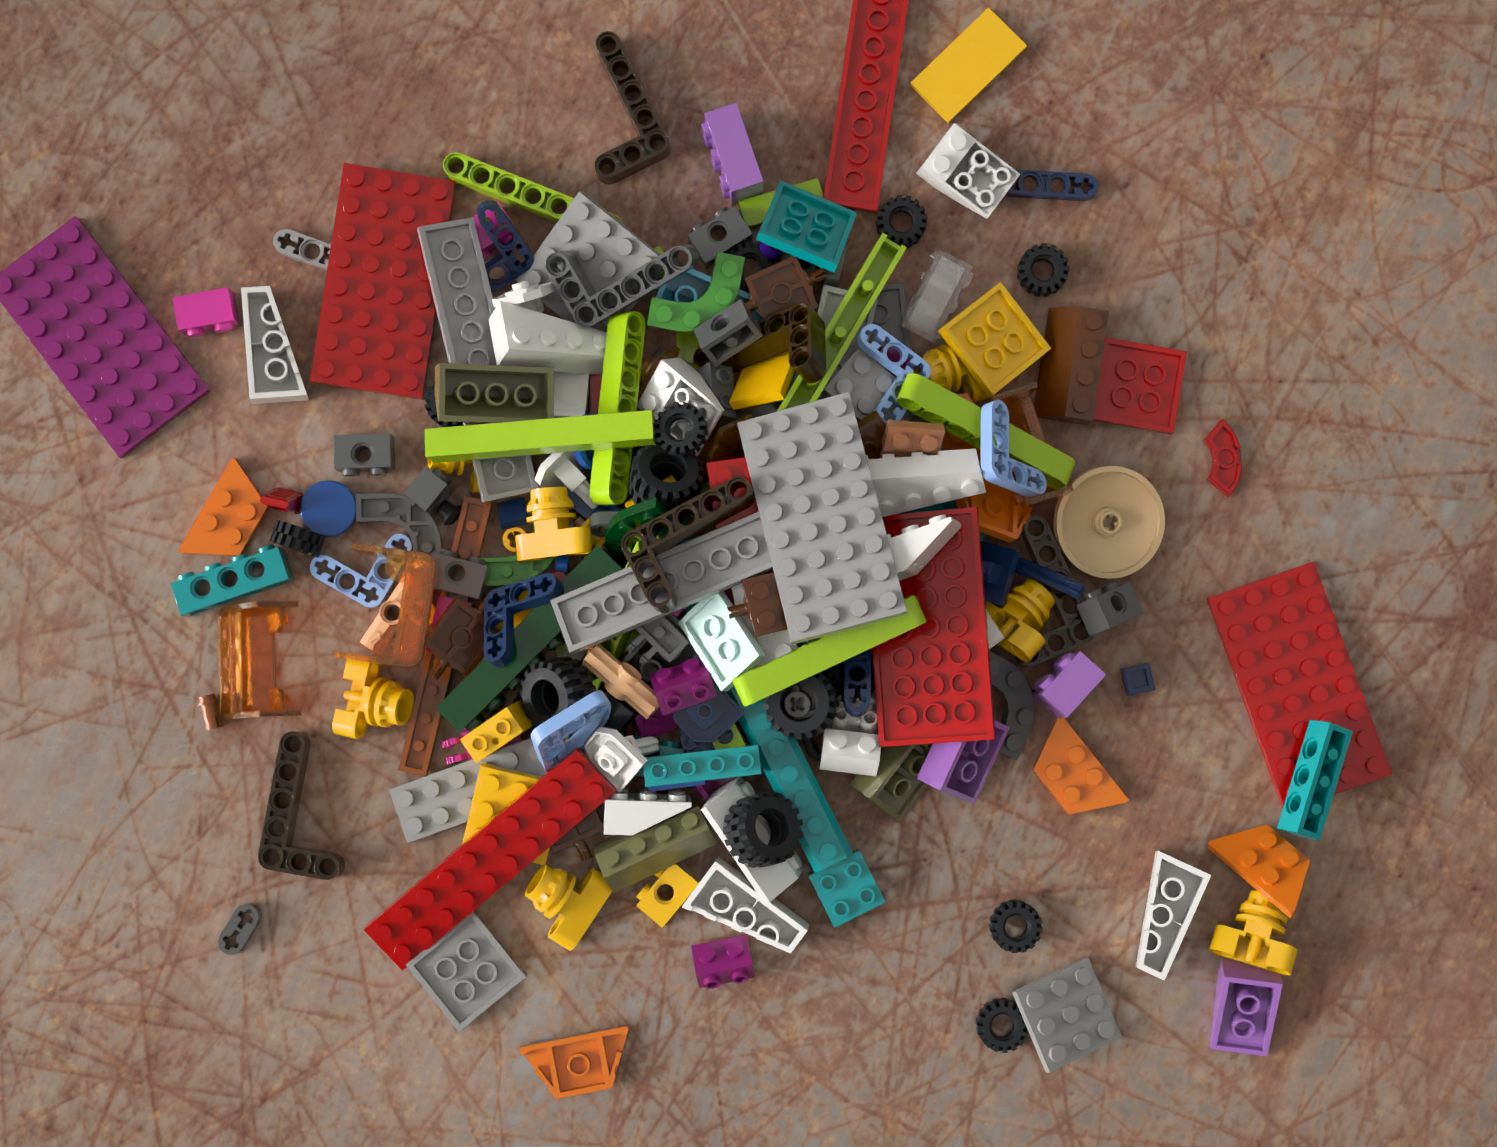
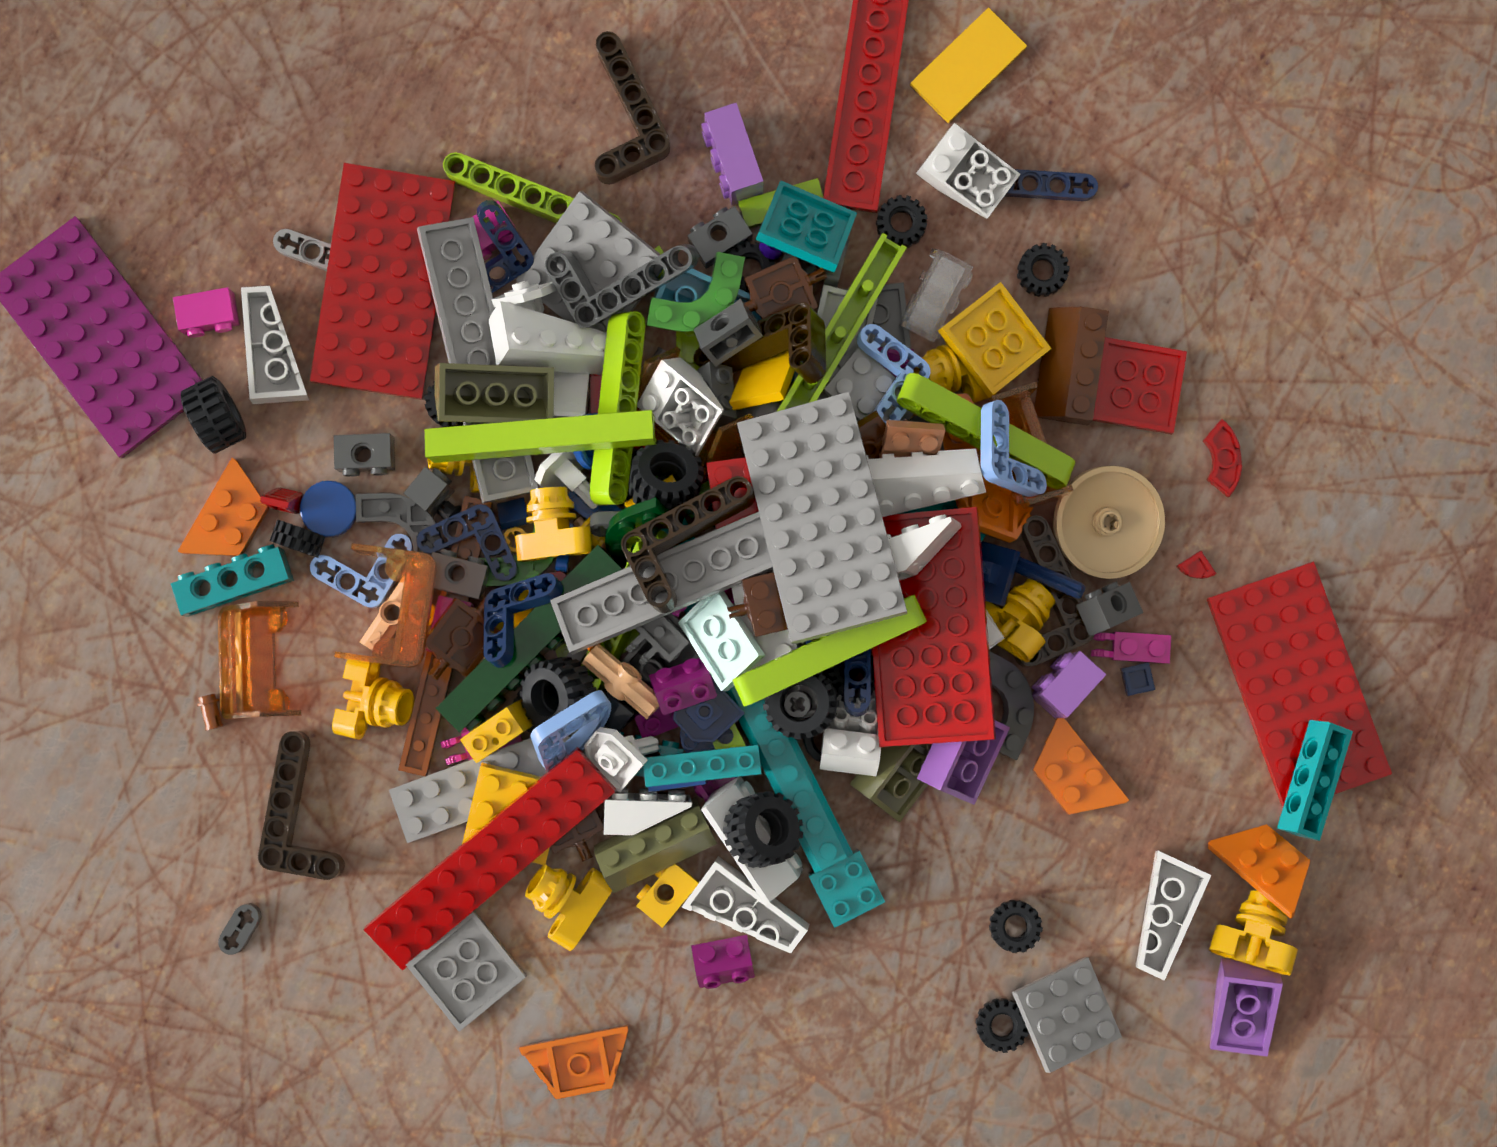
(213, 414): none -> black tyre
(481, 532): none -> dark blue beam
(693, 441): black tyre -> none
(1135, 647): none -> dark pink hinge
(1197, 567): none -> red tile

